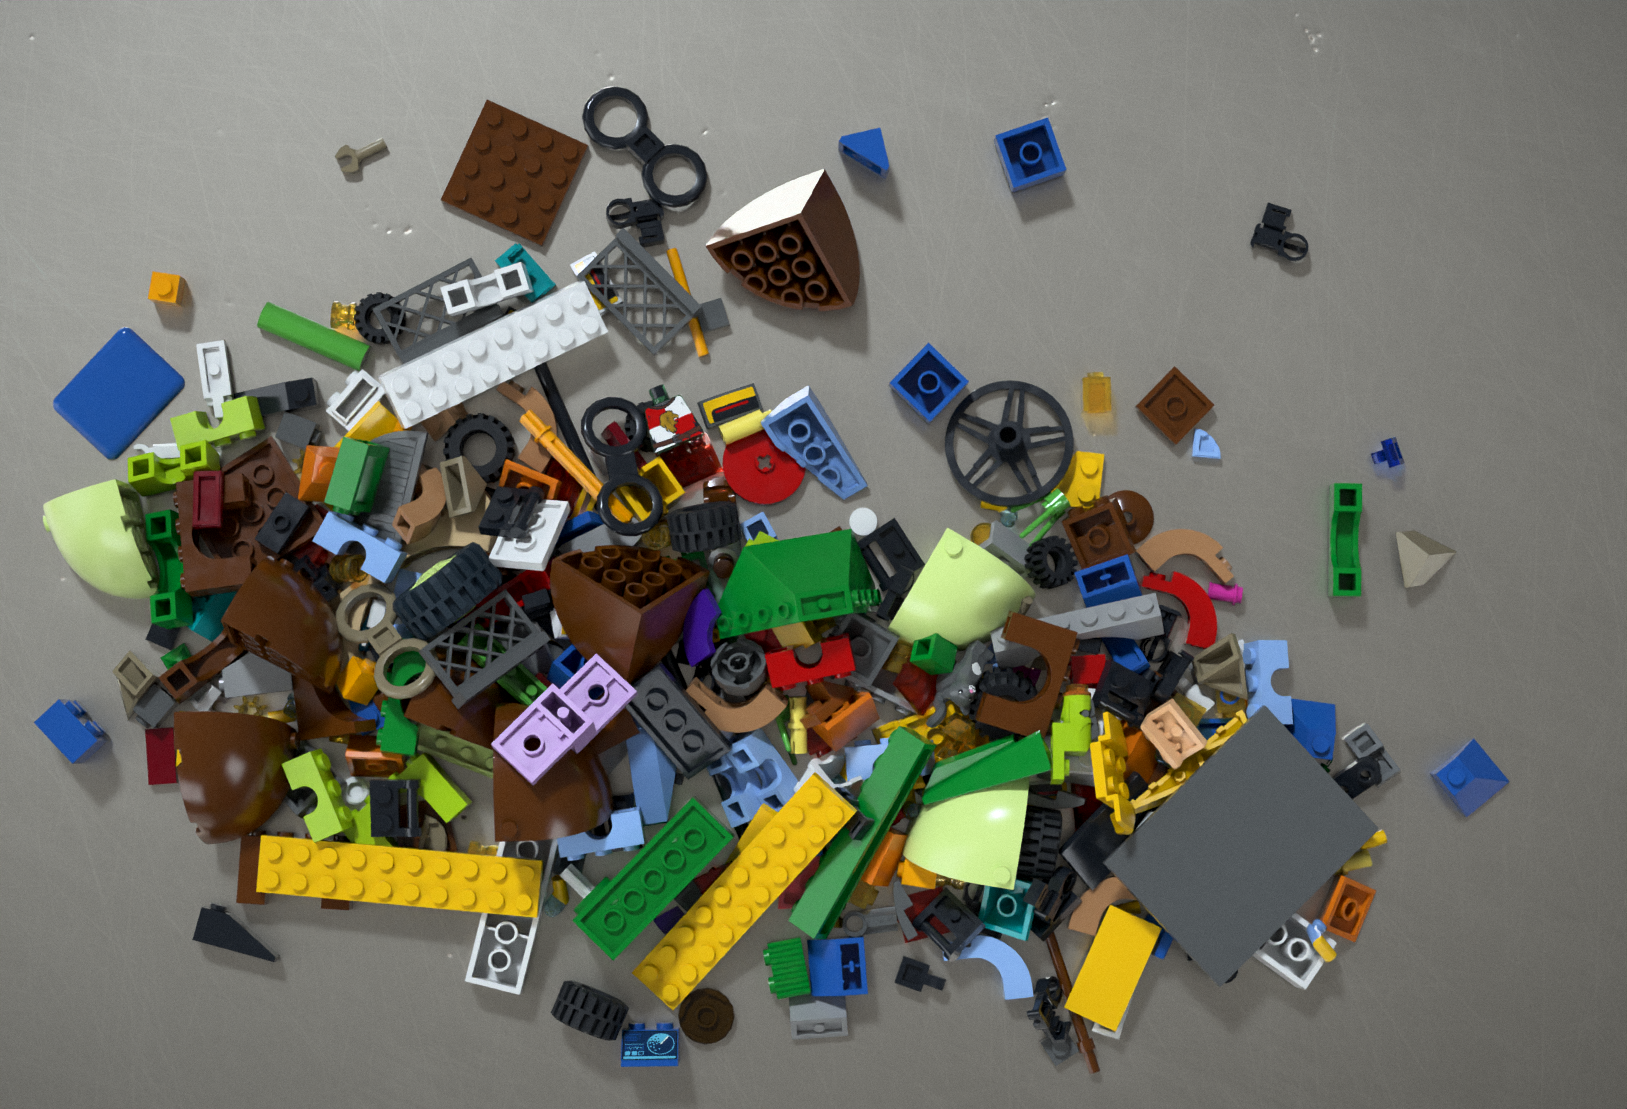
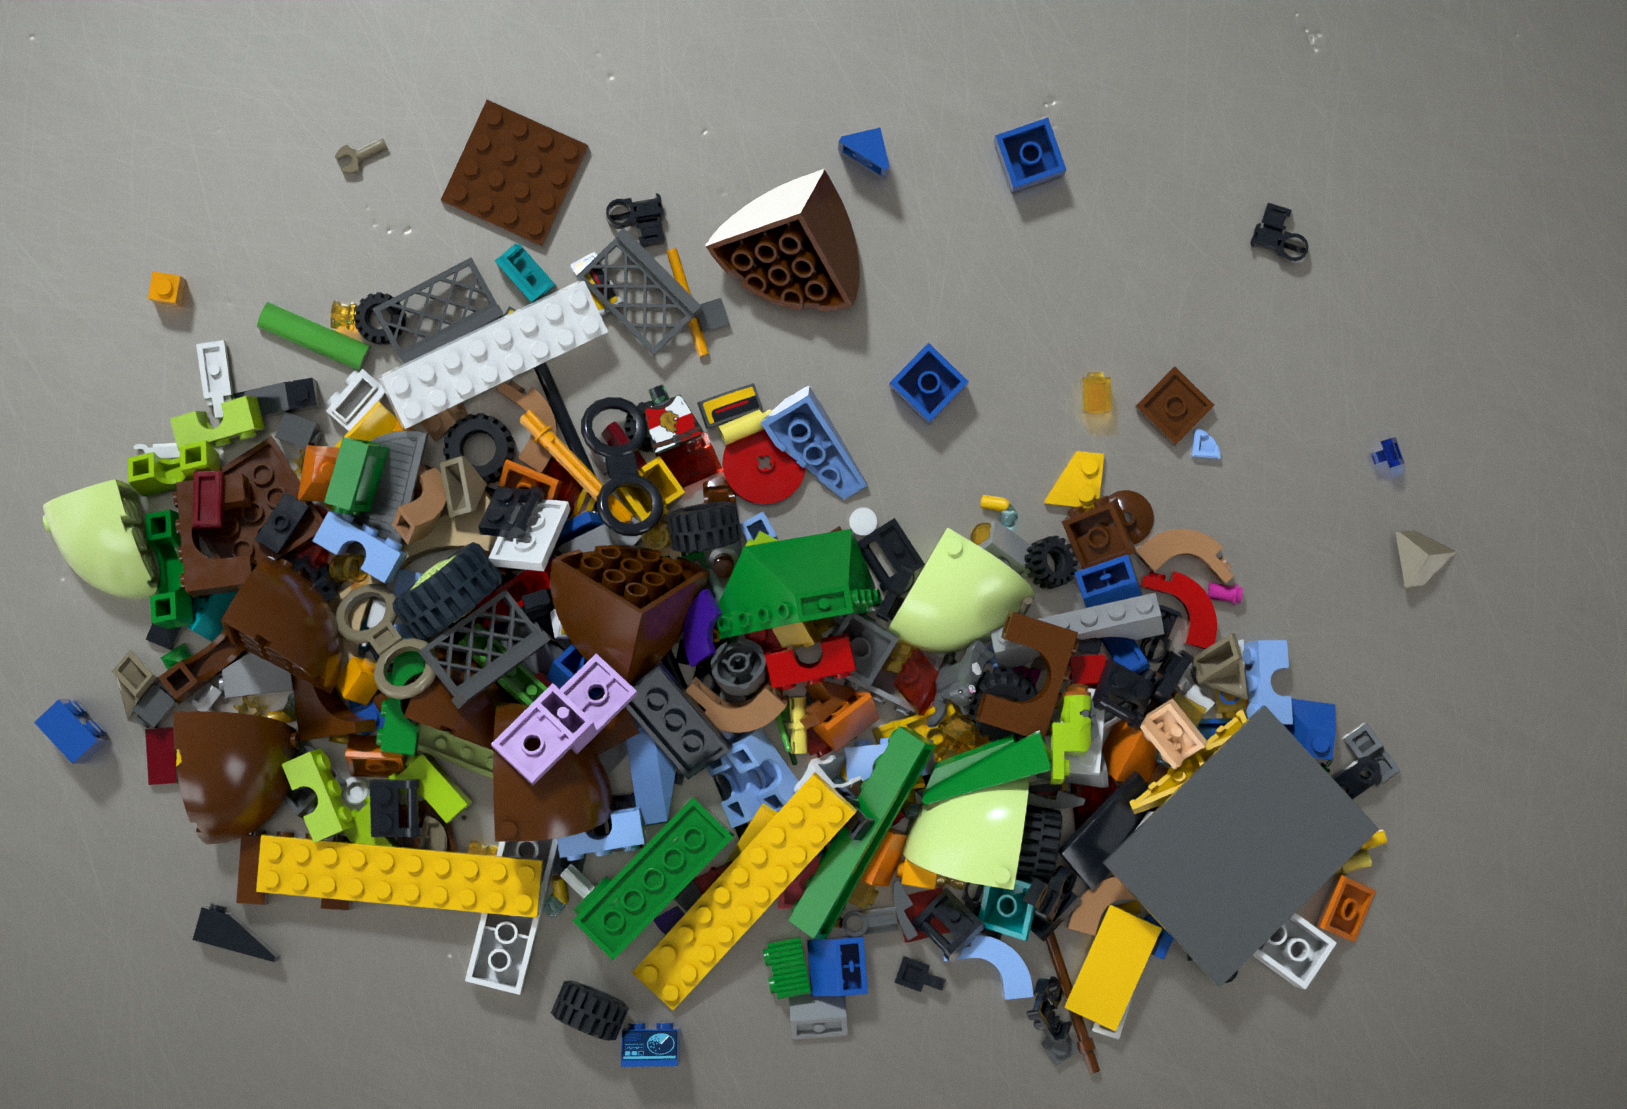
(118, 393): blue piece -> none
(487, 290): white arch -> none
(644, 146): black bar -> none
(706, 1016): dark brown tile -> none
(934, 654): green brick -> none
(1009, 443): black wheel -> none
(1054, 506): bright green plant -> none
(1108, 774): yellow piece -> none
(1318, 941): arm -> none
(1344, 521): green arch -> none
(1469, 777): blue slope -> none

